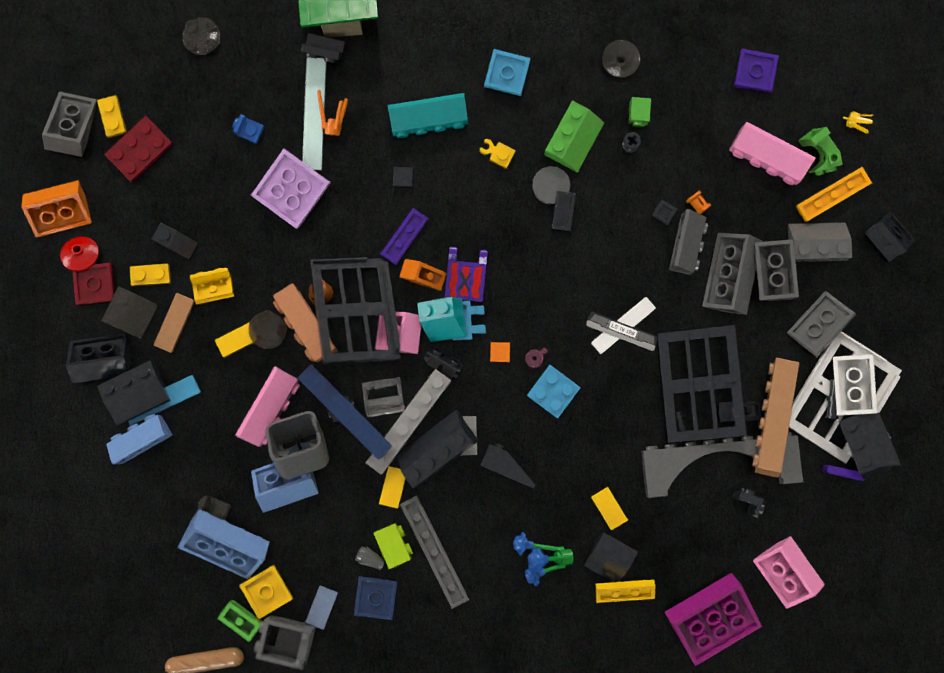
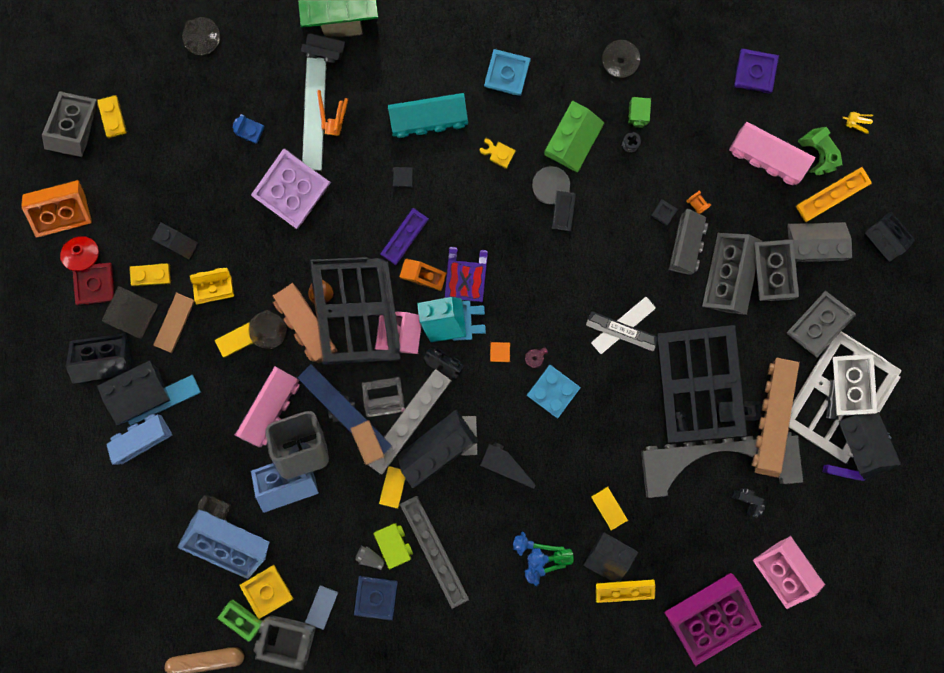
(138, 149): dark red plate -> none
(367, 442): none -> medium nougat tile

